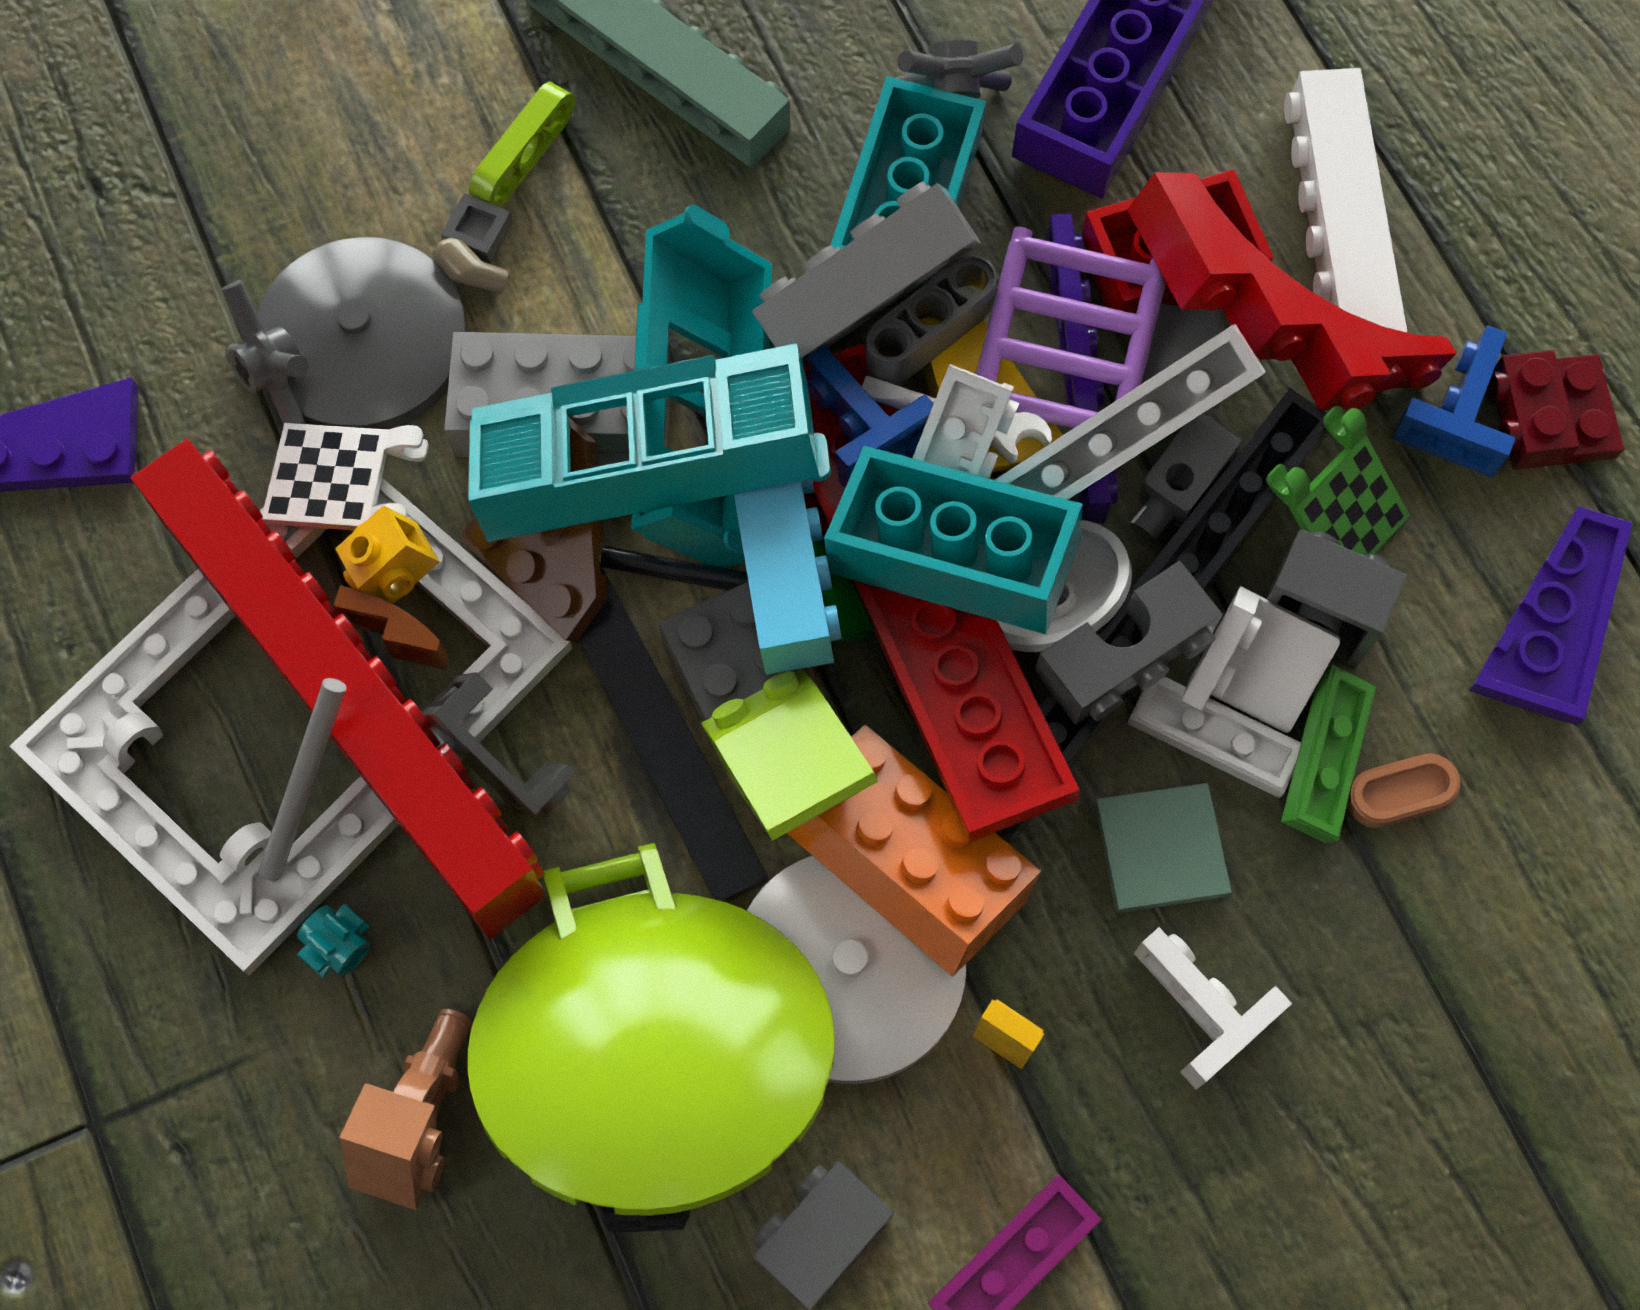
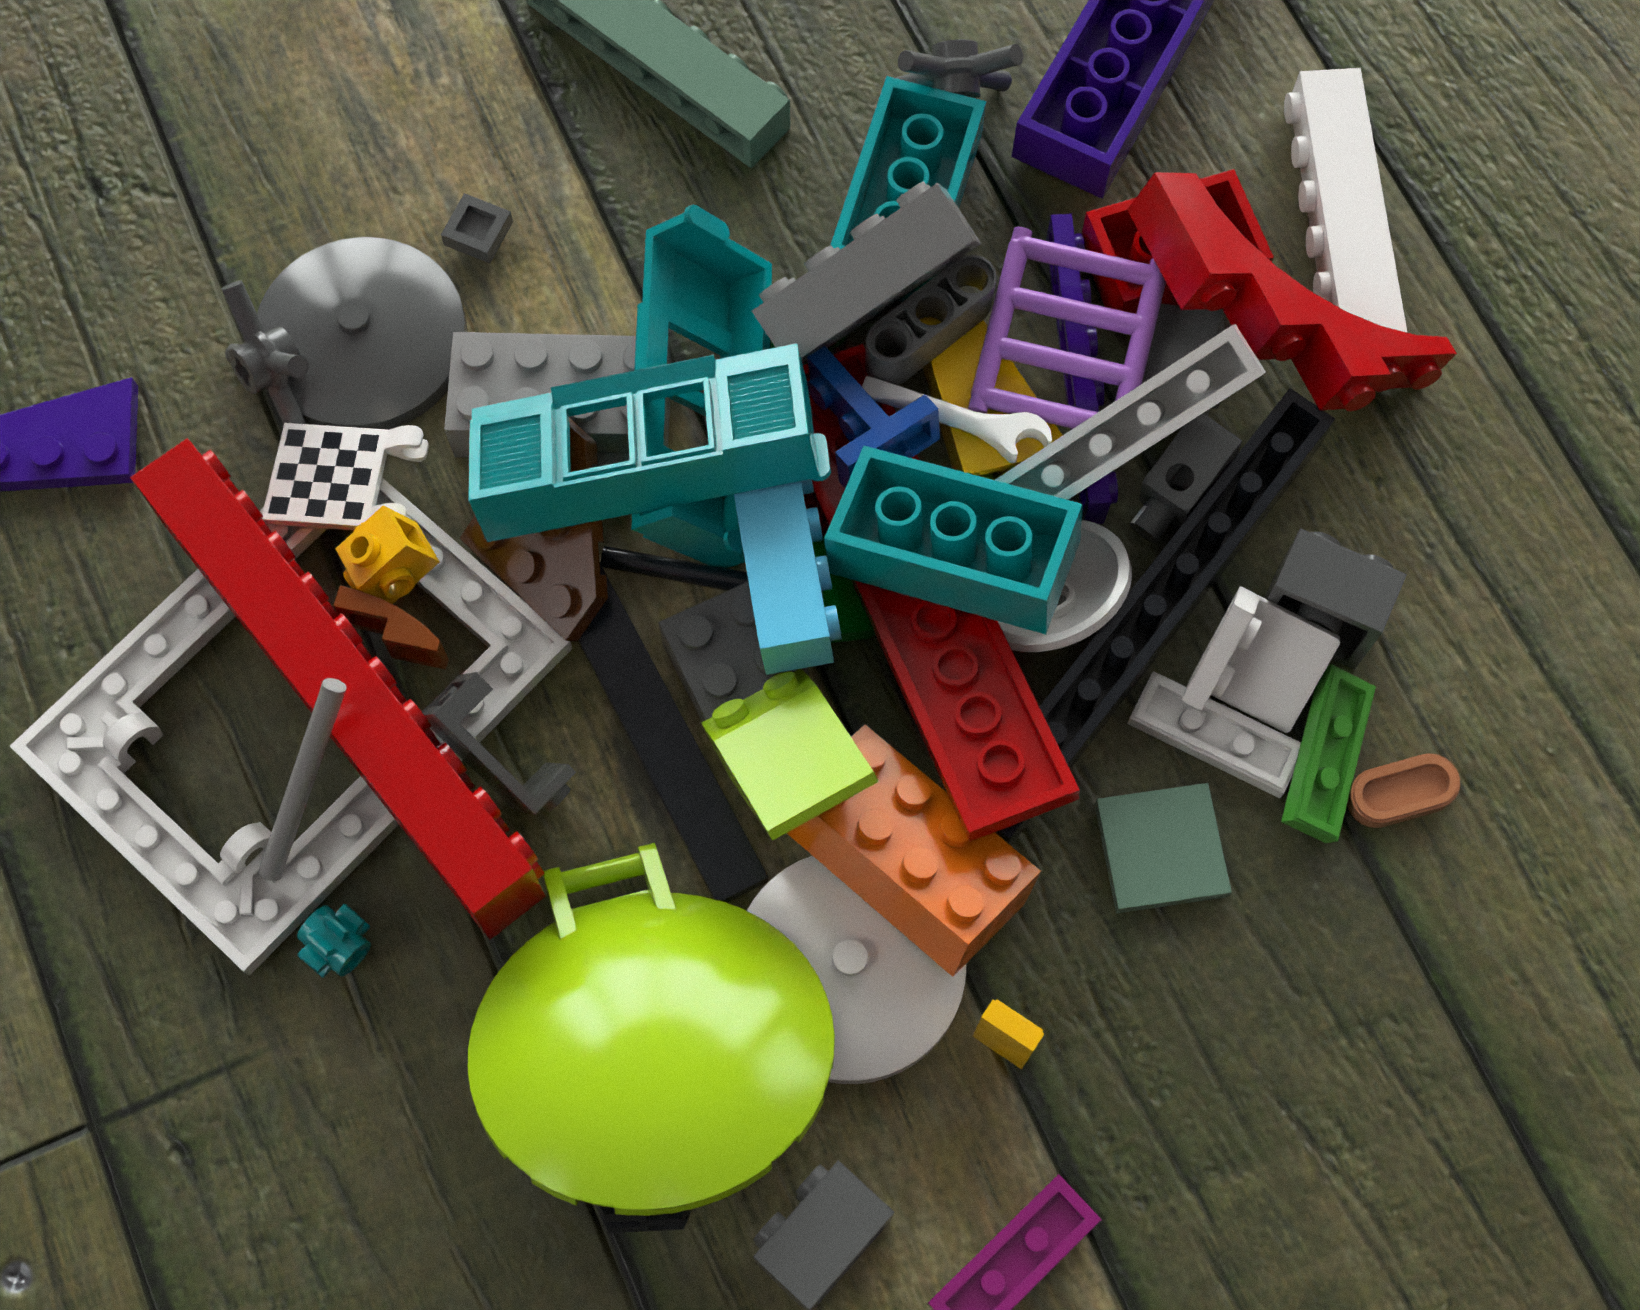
(393, 1136): nougat brick -> none
(465, 266): dark tan arm -> none
(522, 145): lime beam -> none
(965, 422): white bracket -> none
(1091, 674): dark grey arch -> none
(1207, 1004): white bracket -> none
(1350, 496): bright green flag -> none
(1451, 428): blue bracket -> none
(1555, 409): dark red plate -> none
(1559, 628): dark purple wing -> none

